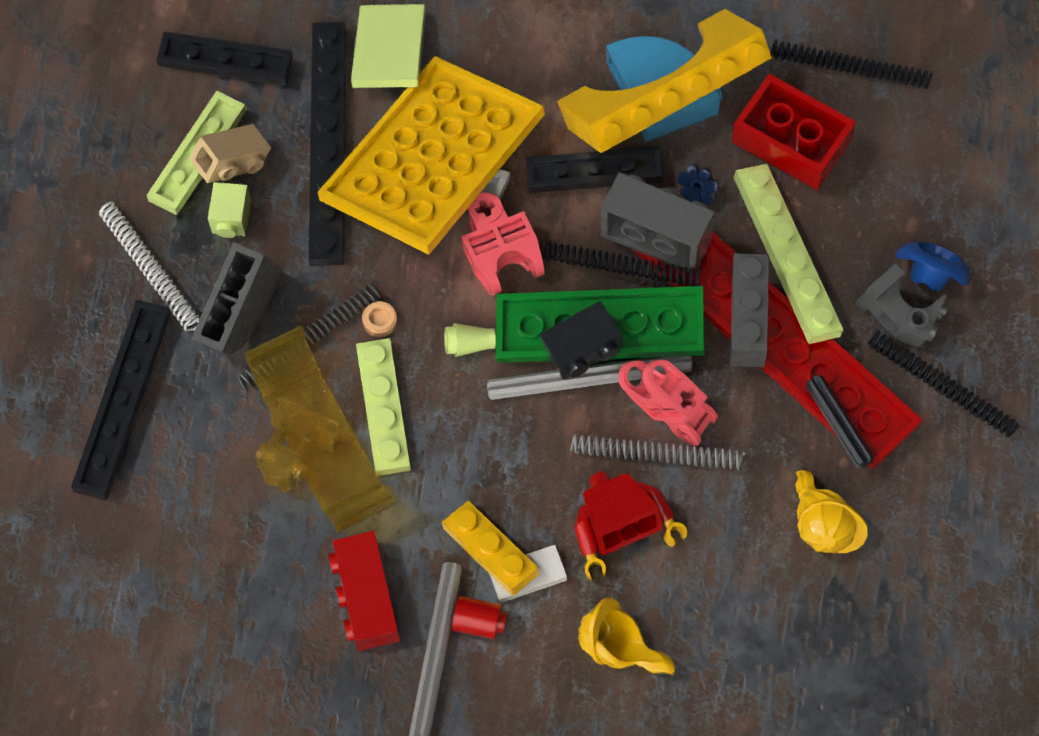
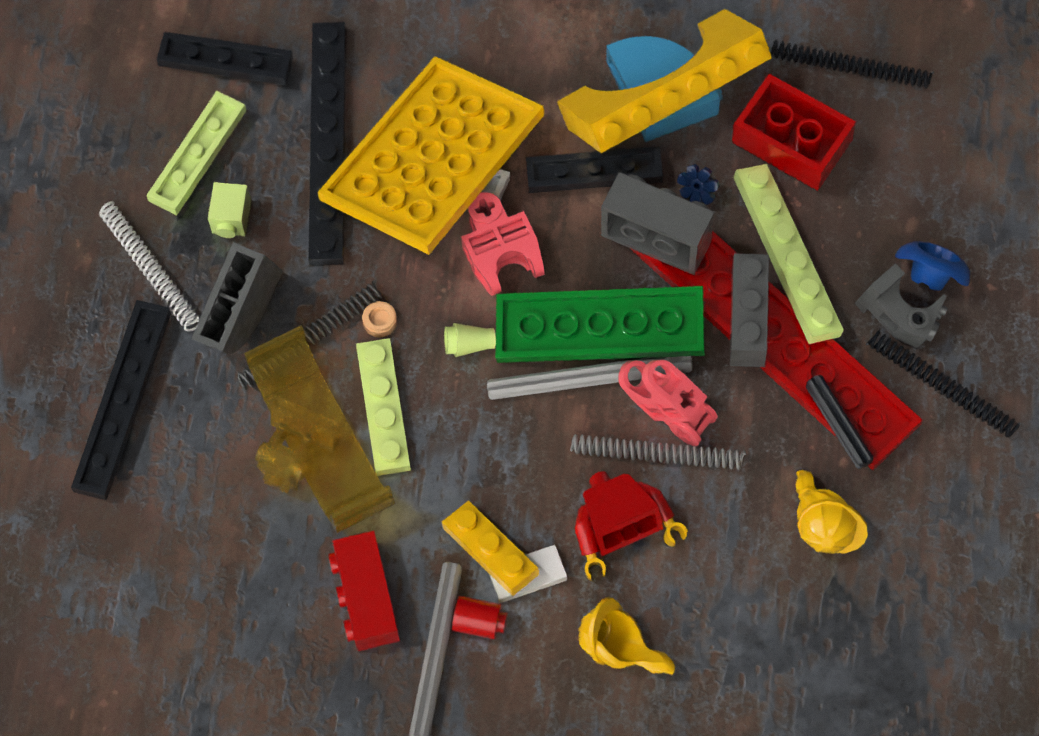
(230, 153): tan brick -> none
(388, 46): yellowish green tile -> none
(582, 341): black brick -> none
(618, 262): black piece -> none

